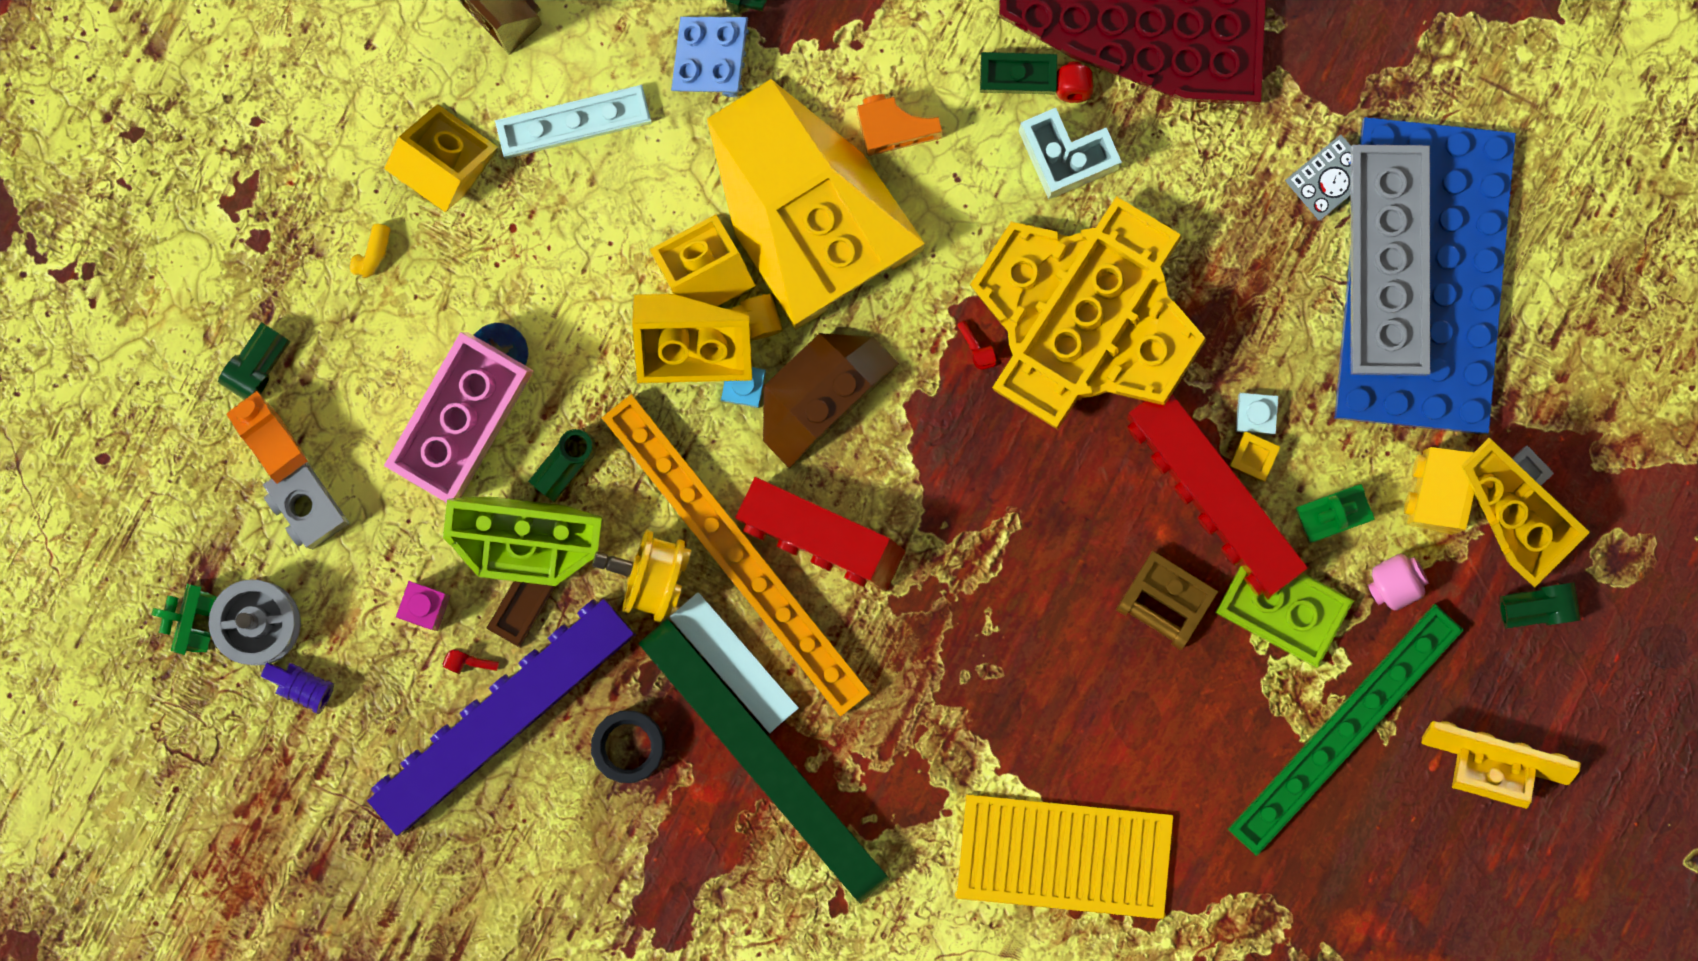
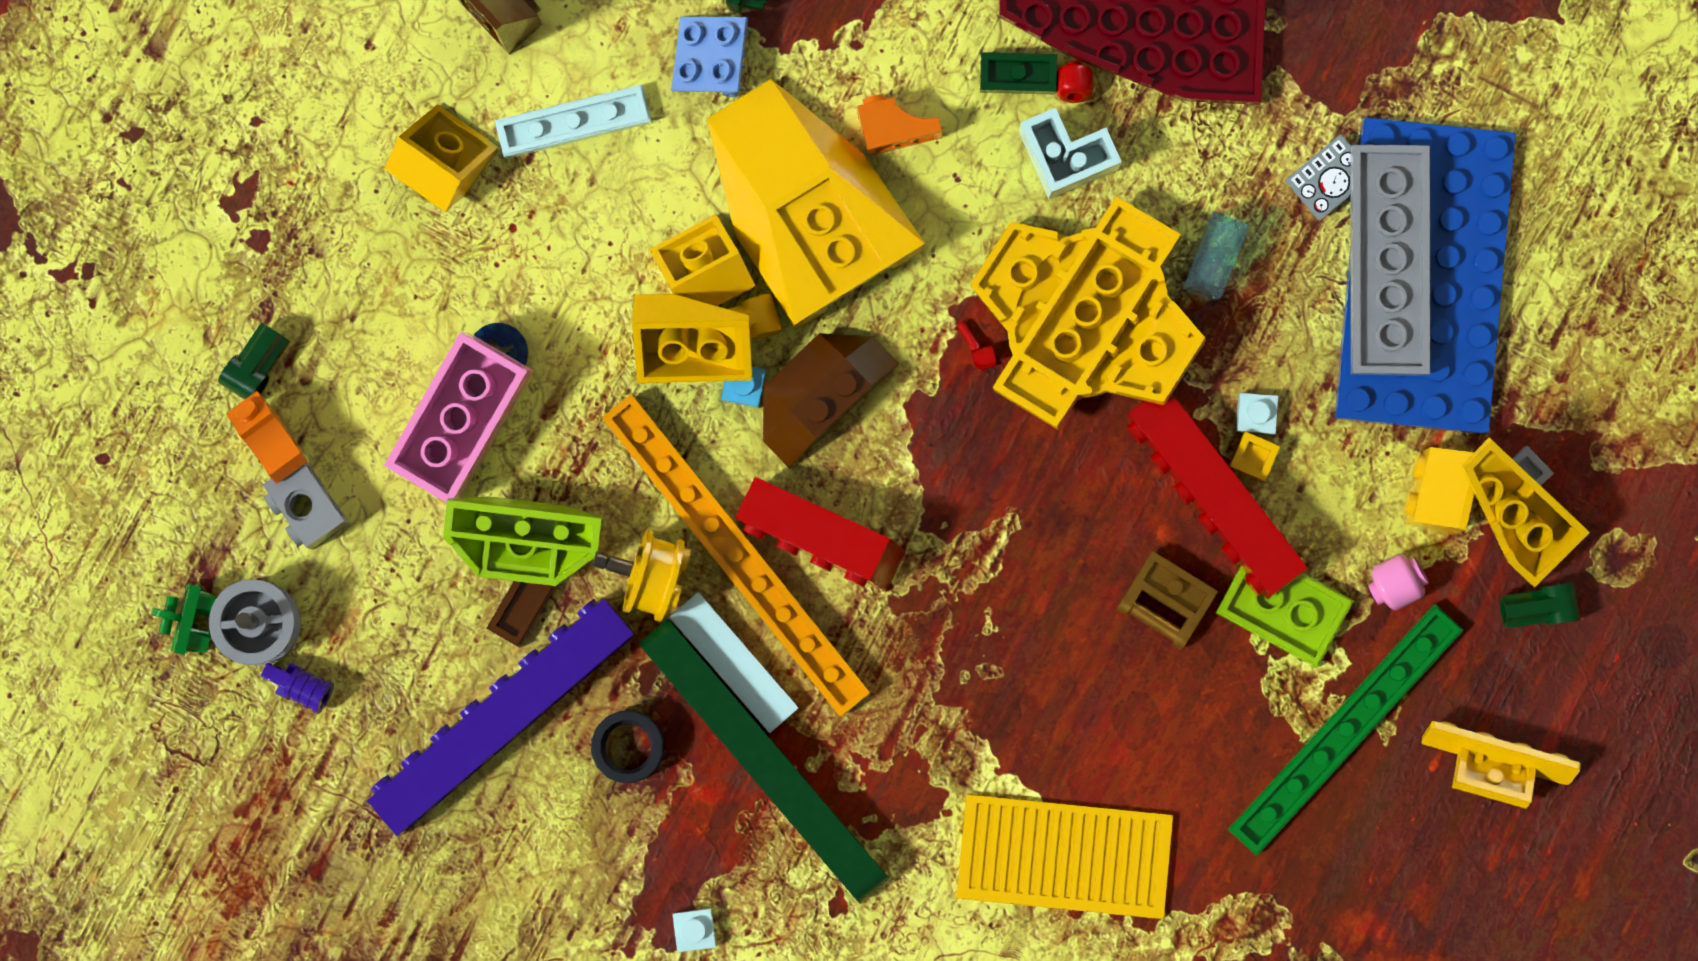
(374, 254): yellow arm -> none
(423, 606): dark pink brick -> none
(456, 660): red hand -> none
(561, 467): dark green piece -> none
(694, 930): none -> light aqua plate
(1215, 256): none -> clear light blue brick
(1335, 513): green hips -> none

